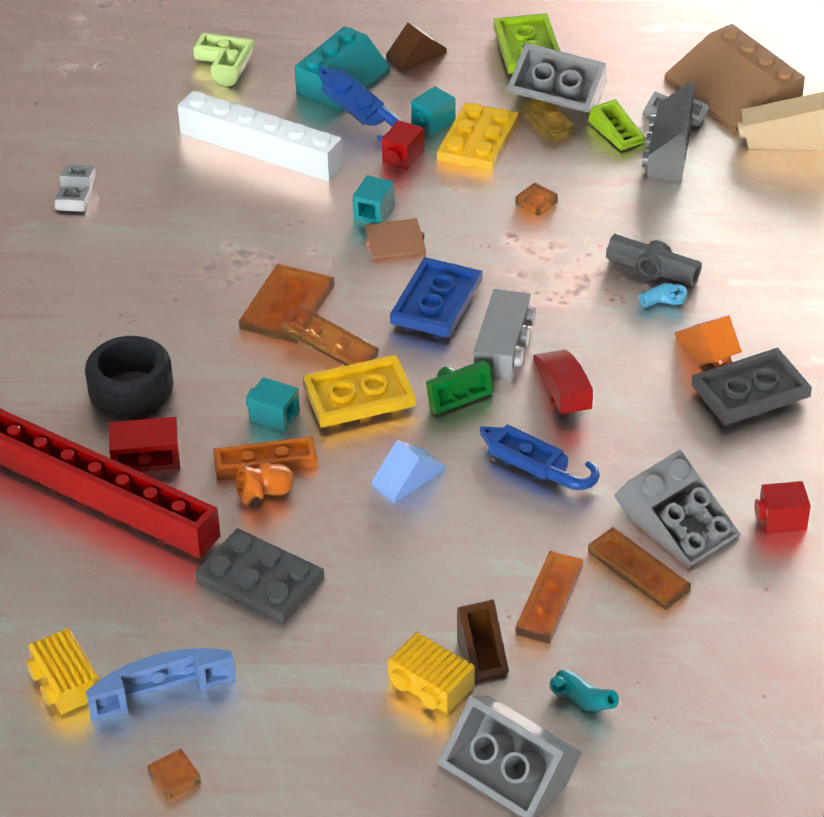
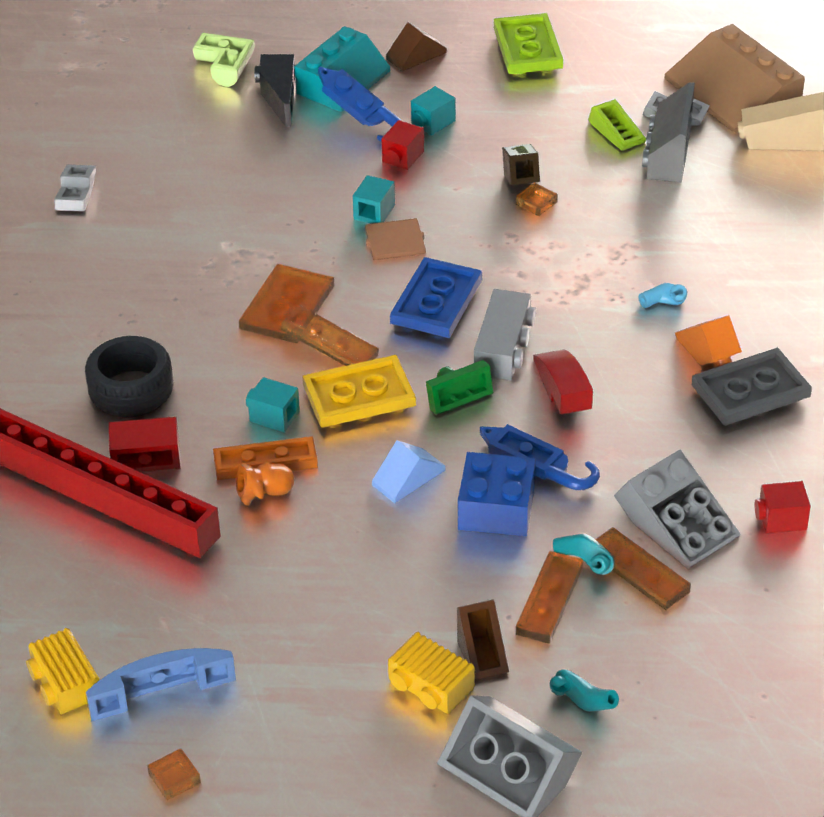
(260, 575): dark grey plate -> none
(261, 135): white brick -> none
(277, 83): none -> black slope
(478, 136): yellow plate -> none
(496, 494): none -> blue brick
(521, 164): none -> dark brown brick
(547, 120): clear yellow plate -> none
(558, 78): light grey slope -> none
(588, 549): none -> teal arm
(653, 260): dark grey piece -> none

